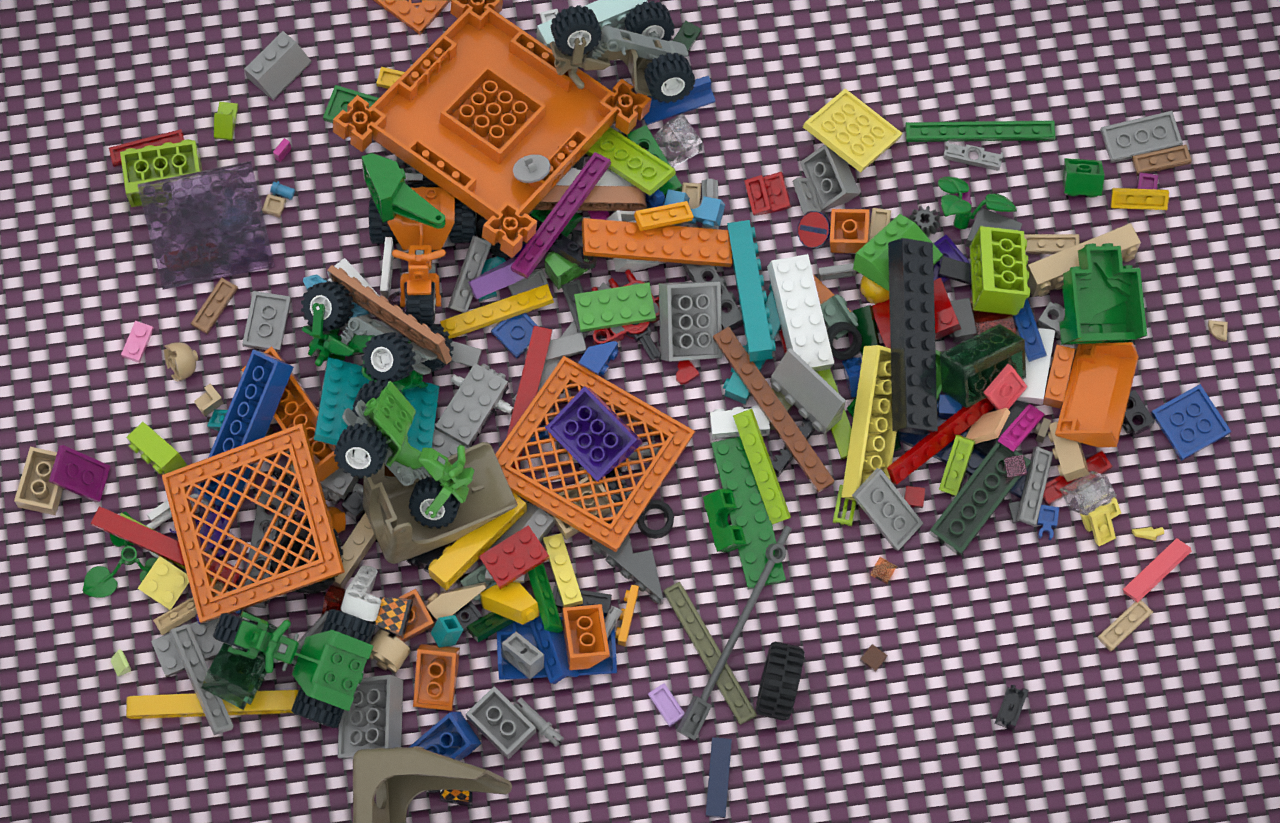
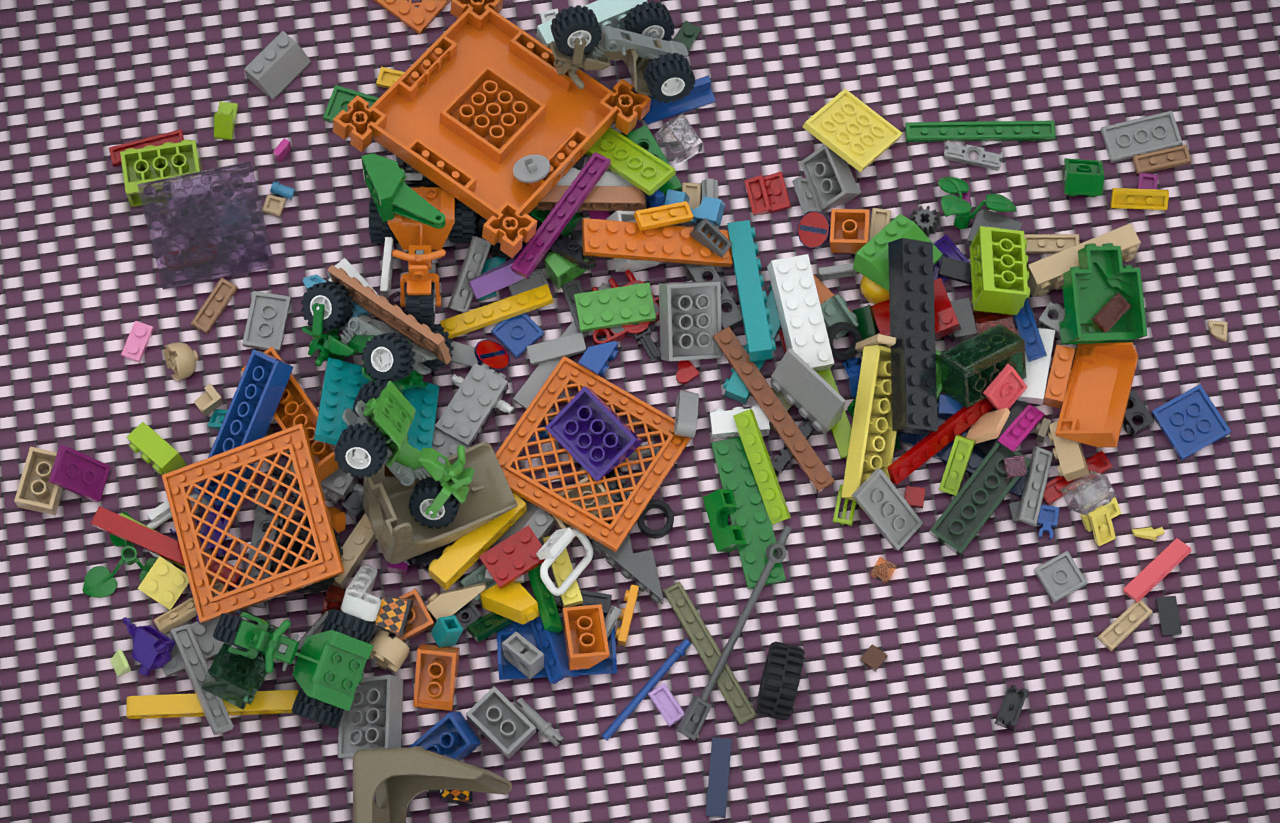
(149, 647): none -> dark purple torso
(399, 568): none -> magenta tile
(492, 355): none -> red piece
(531, 374): red tile -> none
(553, 548): none -> white bar
(678, 651): none -> blue bar
(686, 414): none -> light grey beam
(702, 237): none -> dark grey slope
(882, 340): none -> tan tile
(1060, 577): none -> light grey tile
(1111, 312): none -> clear red tile
(1168, 616): none -> black tile

